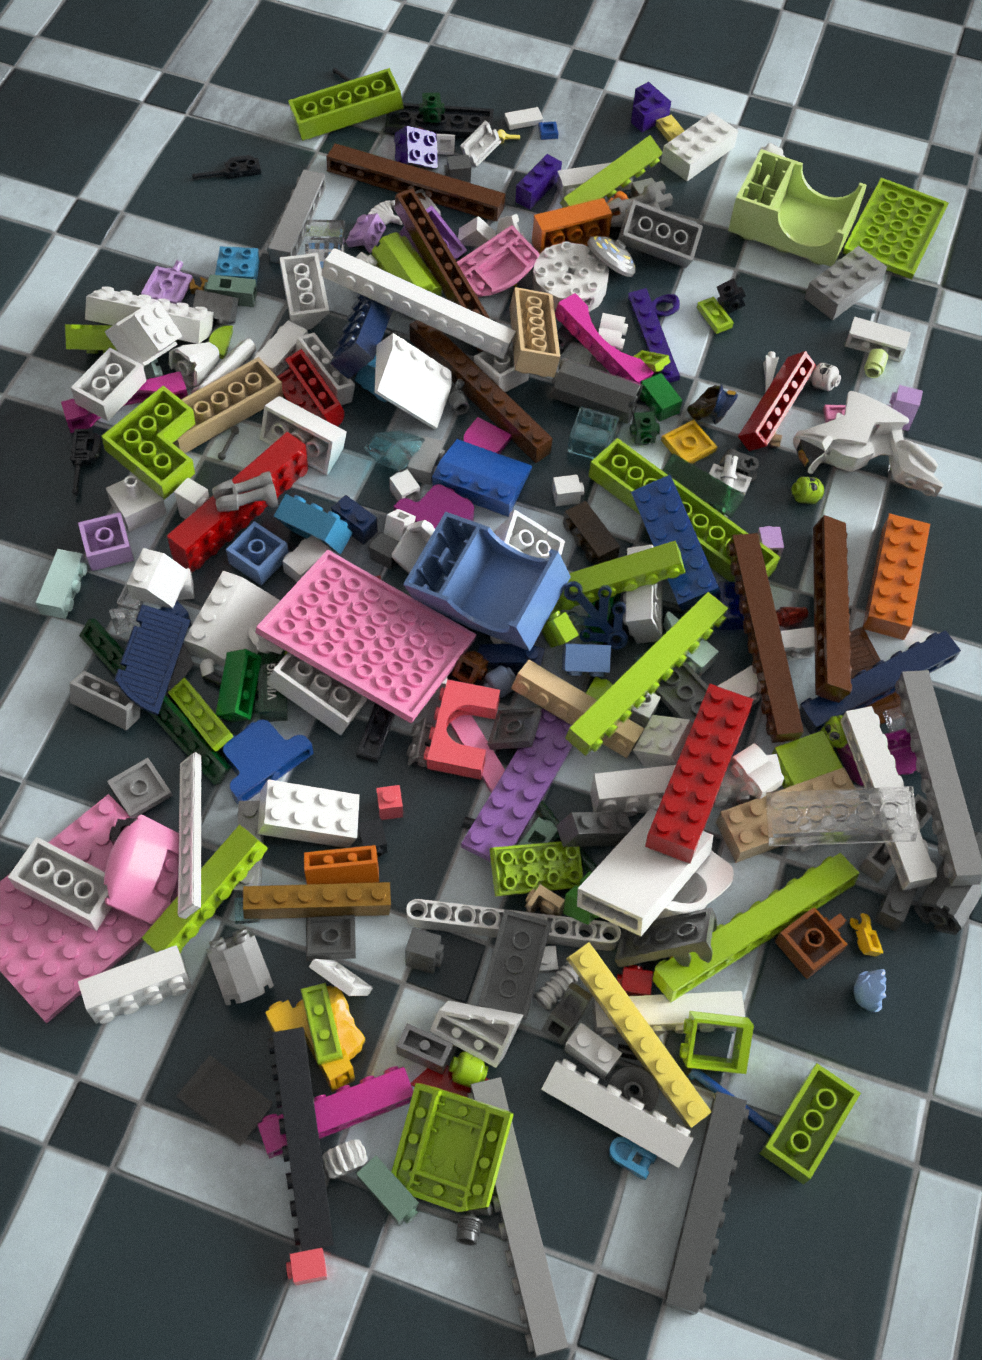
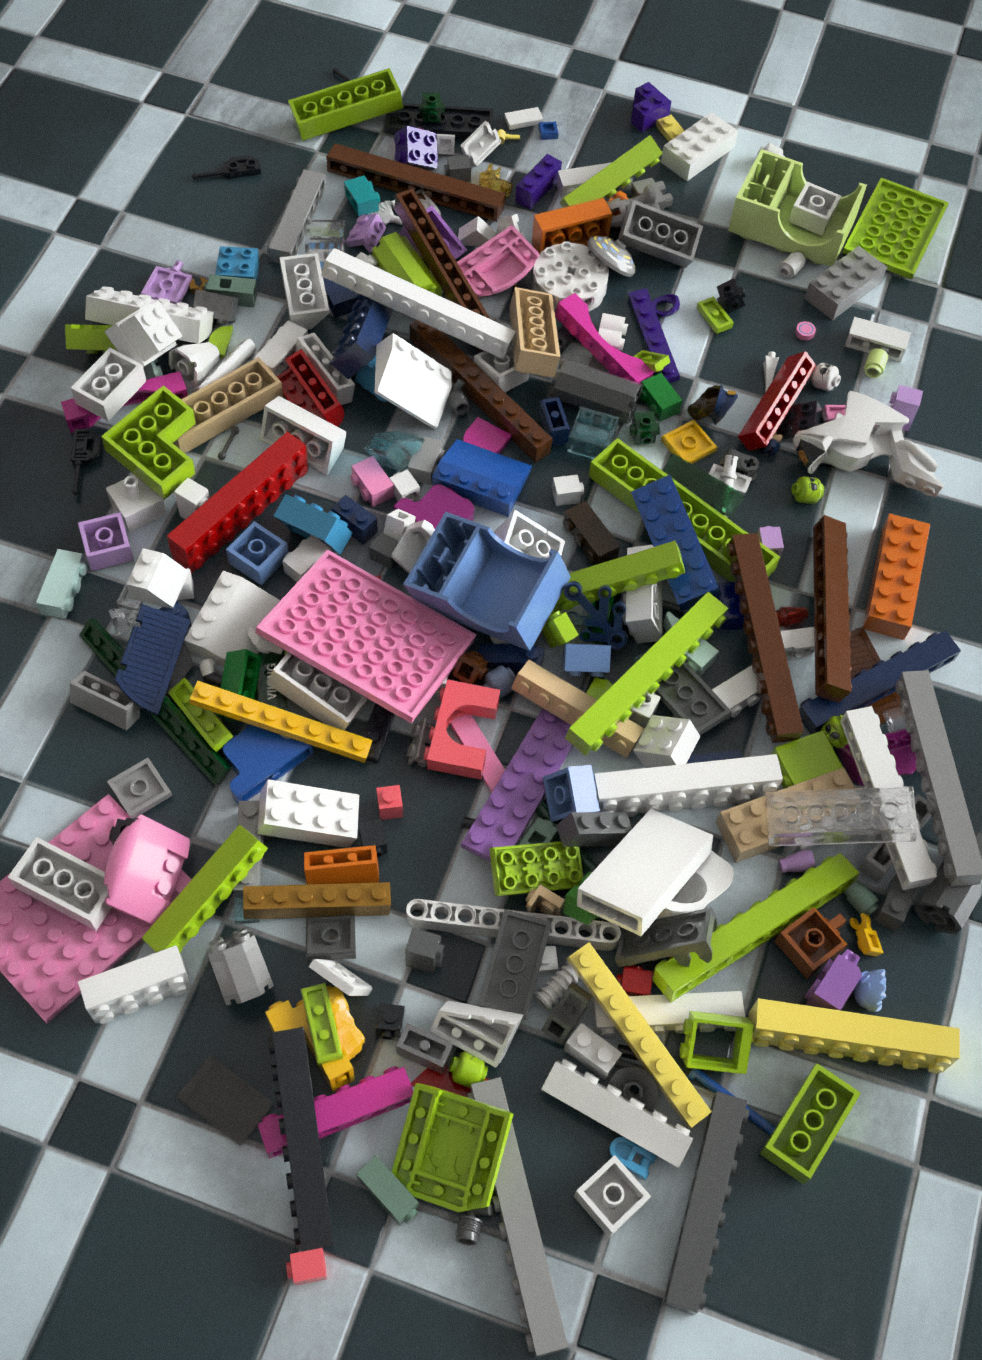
(189, 837): white tile -> none
(228, 495): light grey piece -> none
(280, 721): none -> yellow plate
(339, 298): none -> dark blue brick
(344, 1159): white gear -> none
(362, 195): none -> teal brick
(372, 481): none -> bright pink brick
(390, 1021): none -> black bracket
(490, 179): none -> clear yellow bar
(514, 728): dark grey plate -> none
(554, 420): none -> dark blue brick
(570, 791): none -> medium blue brick
(612, 1196): none -> white brick
(699, 774): red brick -> none
(756, 771): white brick -> none
(772, 447): none -> dark blue hinge
(792, 265): none -> white brick
(797, 862): none -> lavender cone
(800, 418): none -> black bracket
(805, 331): none -> bright pink tile
(814, 208): none -> white brick
(835, 982): none -> medium lavender hinge
(854, 1035): none -> light yellow brick
(862, 898): none -> sand green brick

